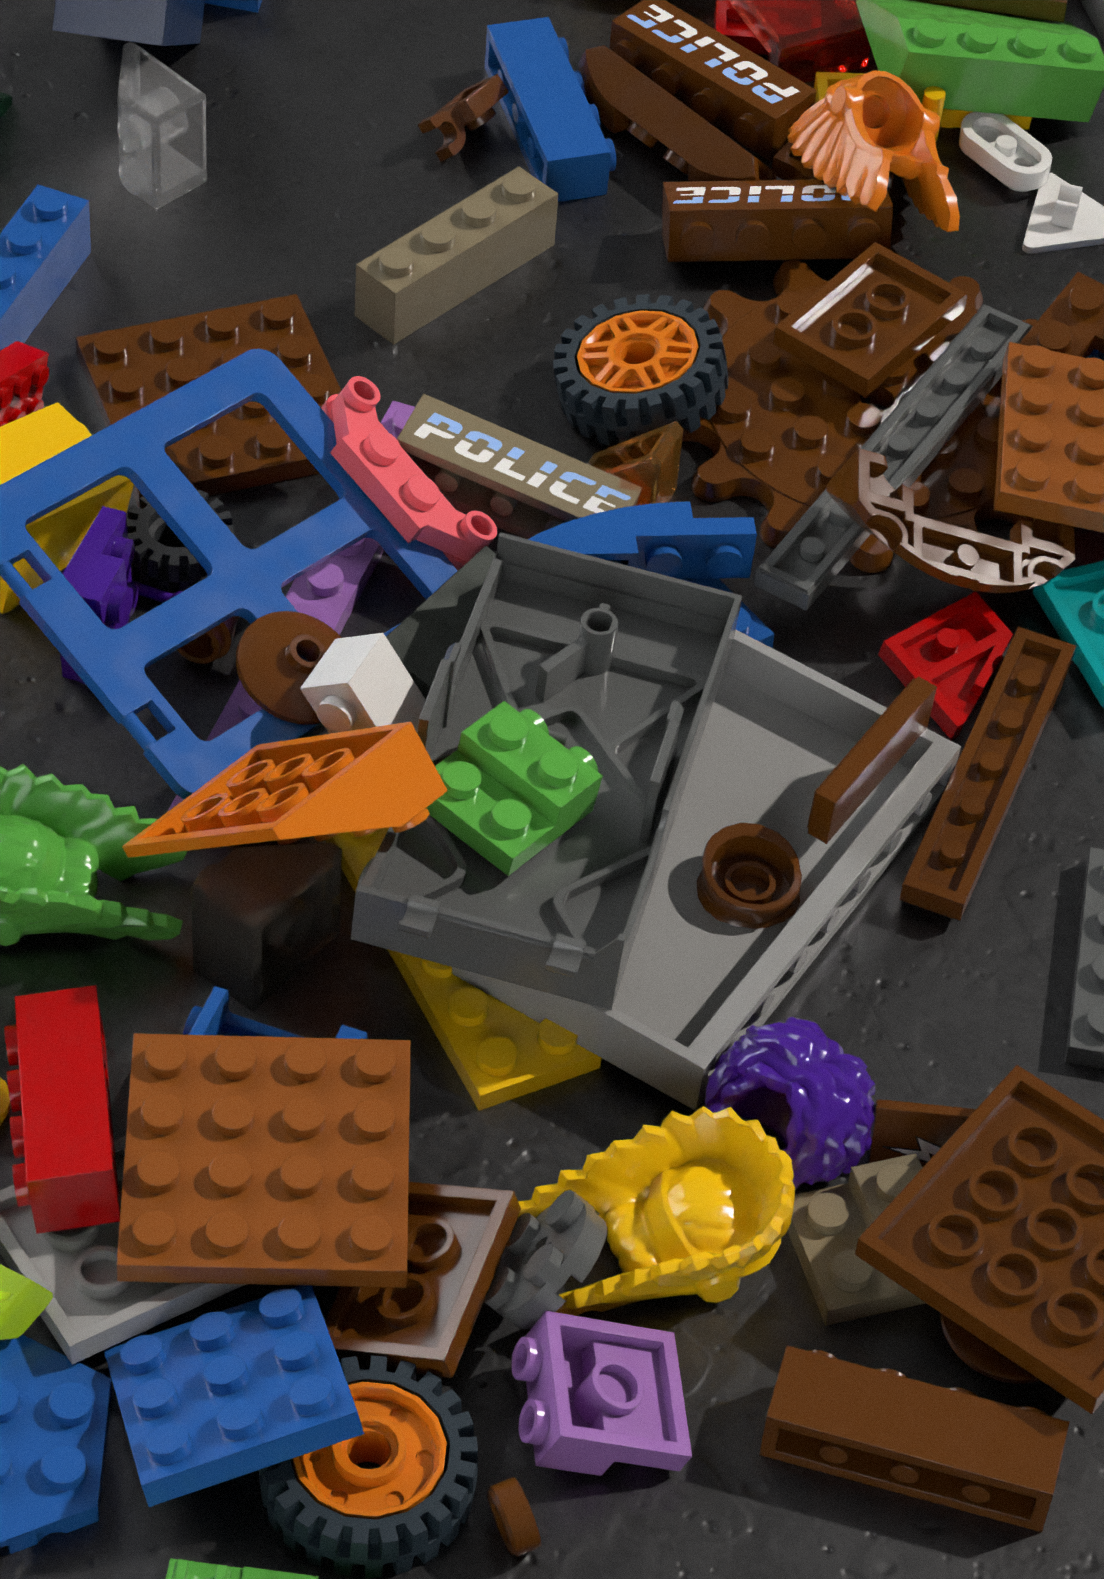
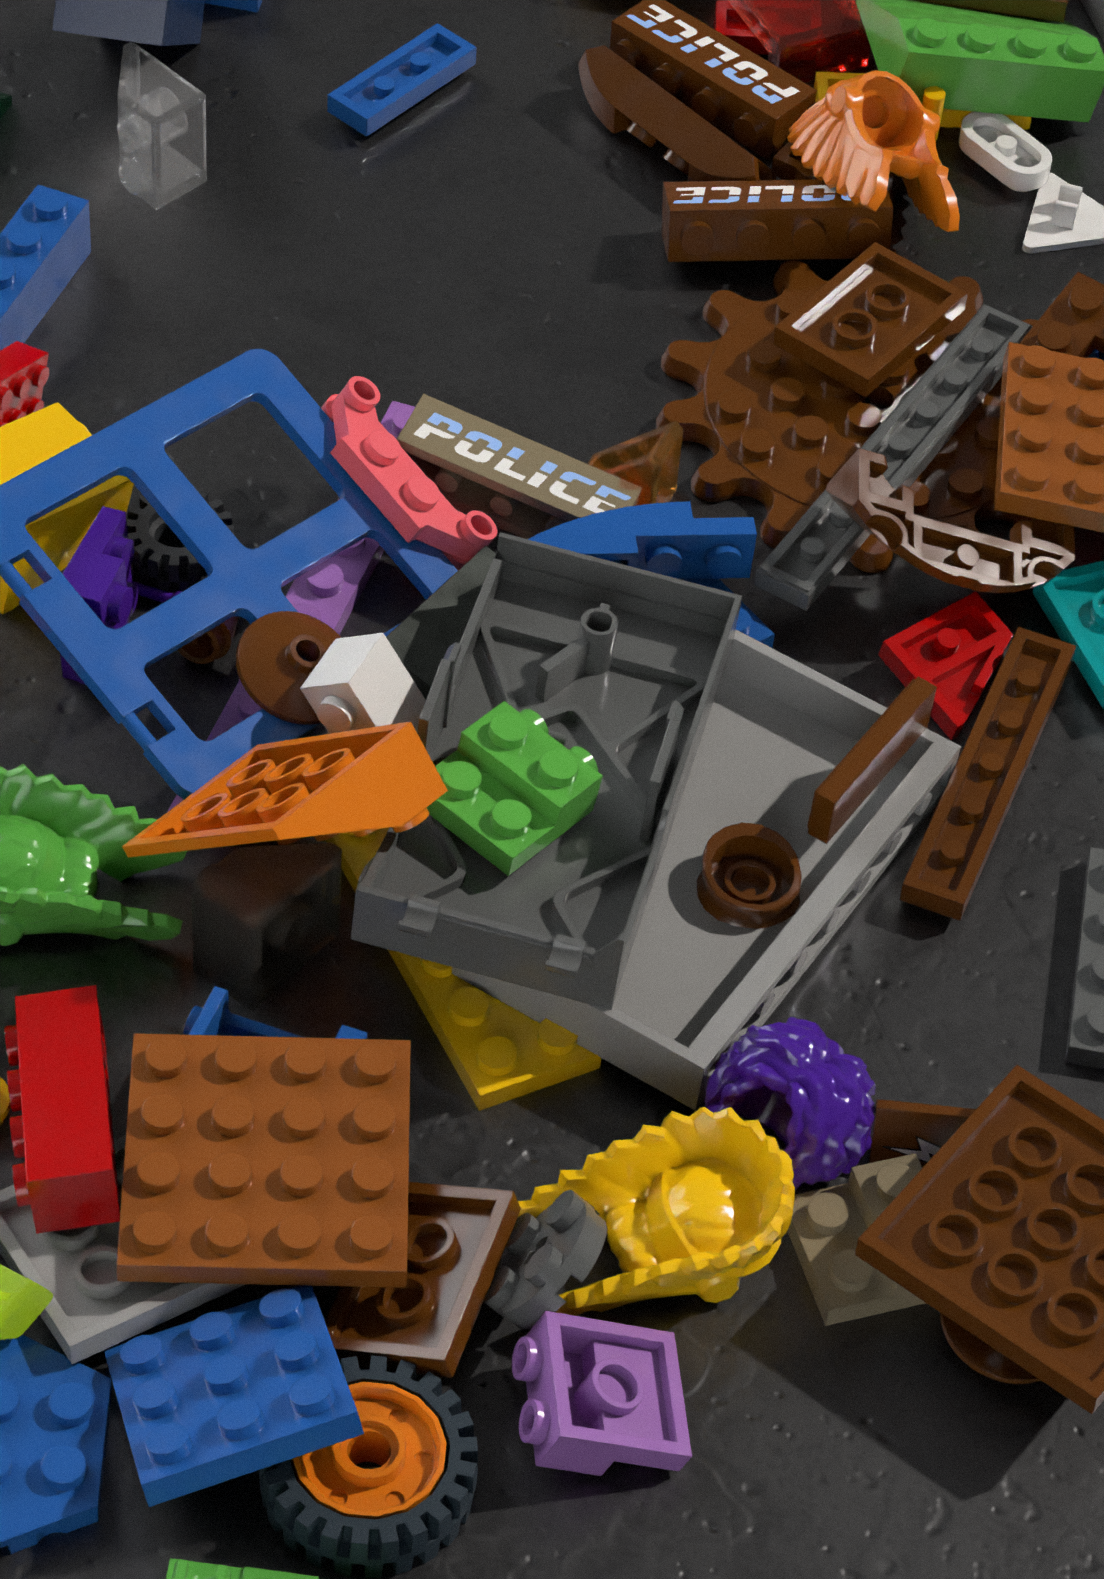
(149, 360): reddish brown plate -> none
(401, 79): none -> blue plate
(455, 255): dark tan brick -> none
(468, 108): reddish brown plate -> none
(513, 1517): reddish brown tile -> none
(549, 109): blue brick -> none
(640, 368): black wheel -> none
(914, 1438): reddish brown brick -> none

